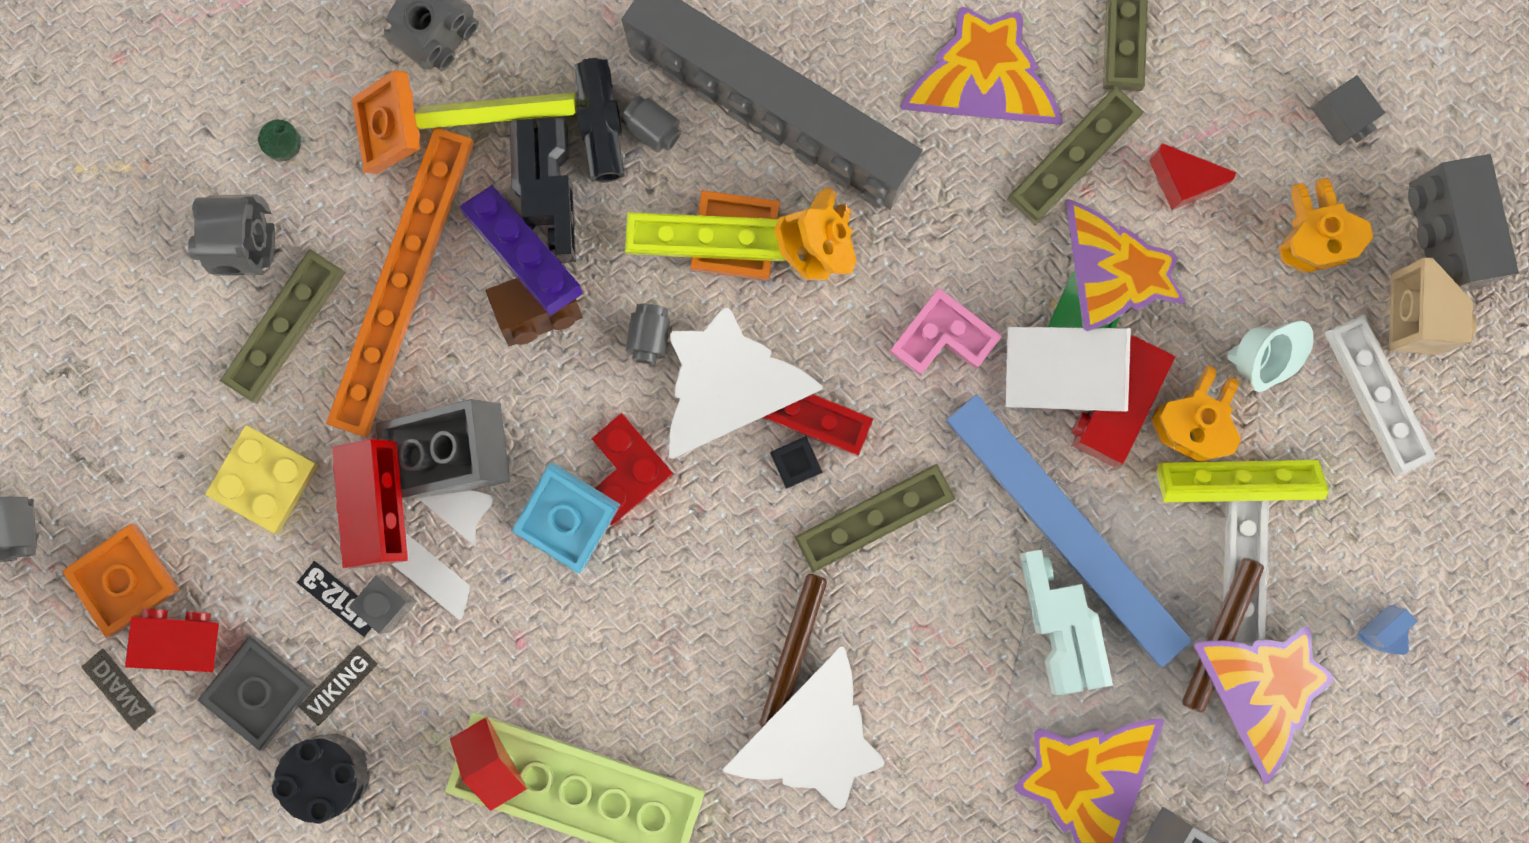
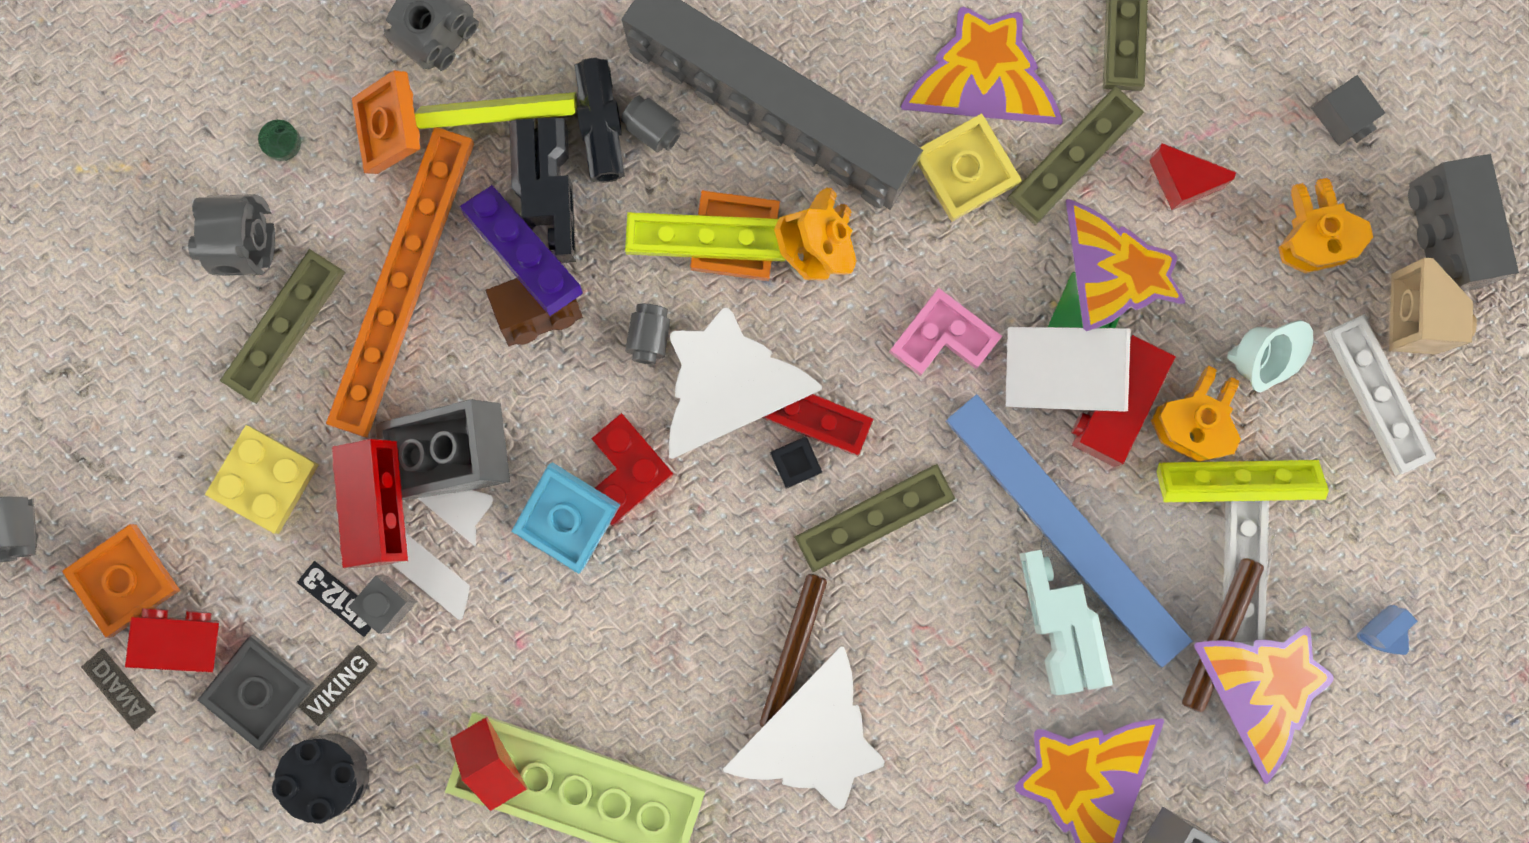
(967, 167): none -> light yellow plate

